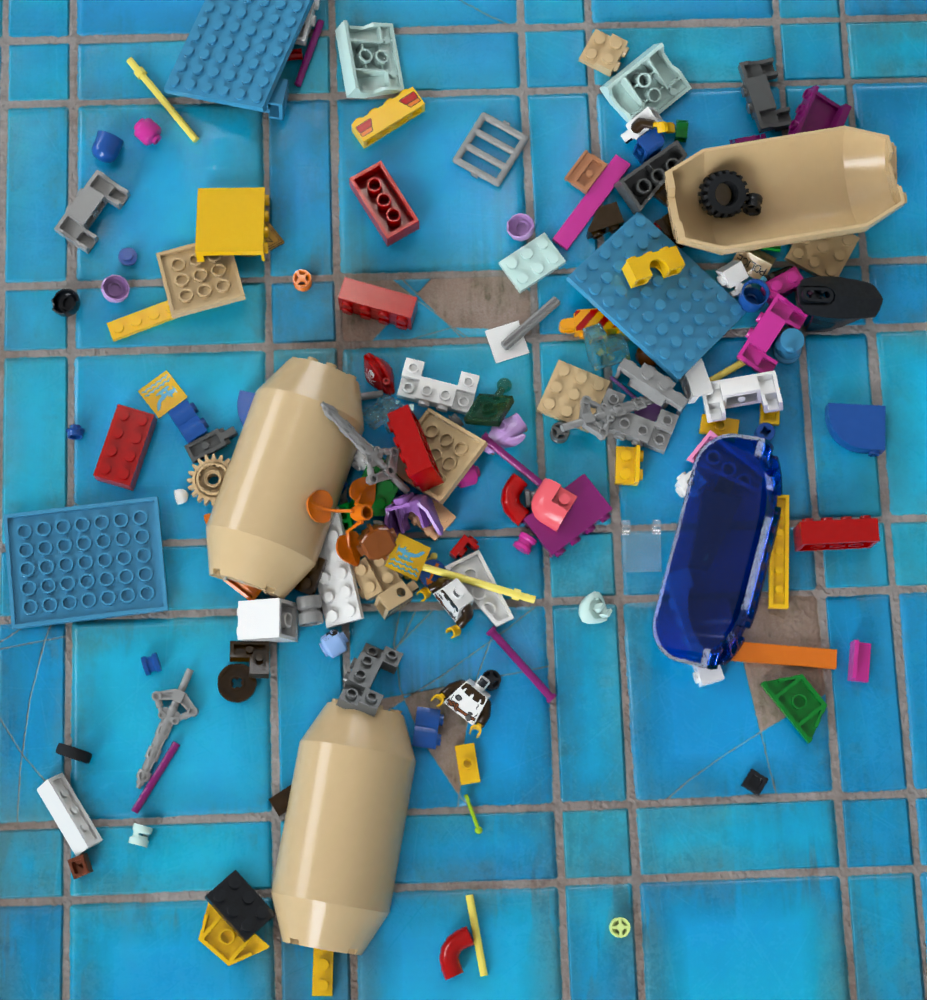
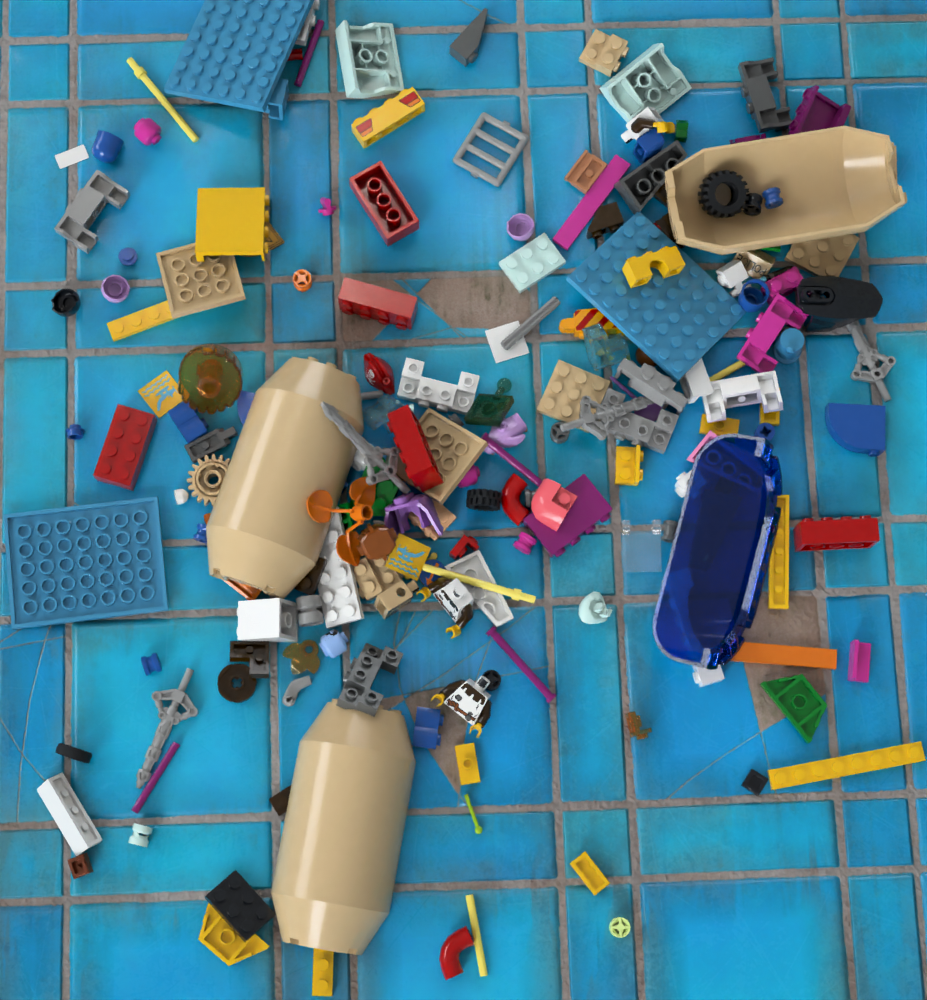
(71, 156): none -> white sticker
(201, 533): none -> blue wheel
(210, 378): none -> clear orange piece
(293, 689): none -> light grey arm
(301, 659): none -> clear orange plate
(327, 208): none -> dark pink plate
(467, 44): none -> dark grey slope
(483, 500): none -> black tyre
(589, 873): none -> yellow plate
(634, 723): none -> clear orange bracket
(669, 531): none -> dark grey bush
(772, 198): none -> blue wheel
(846, 765): none -> yellow plate
(868, 358): none -> light grey bar

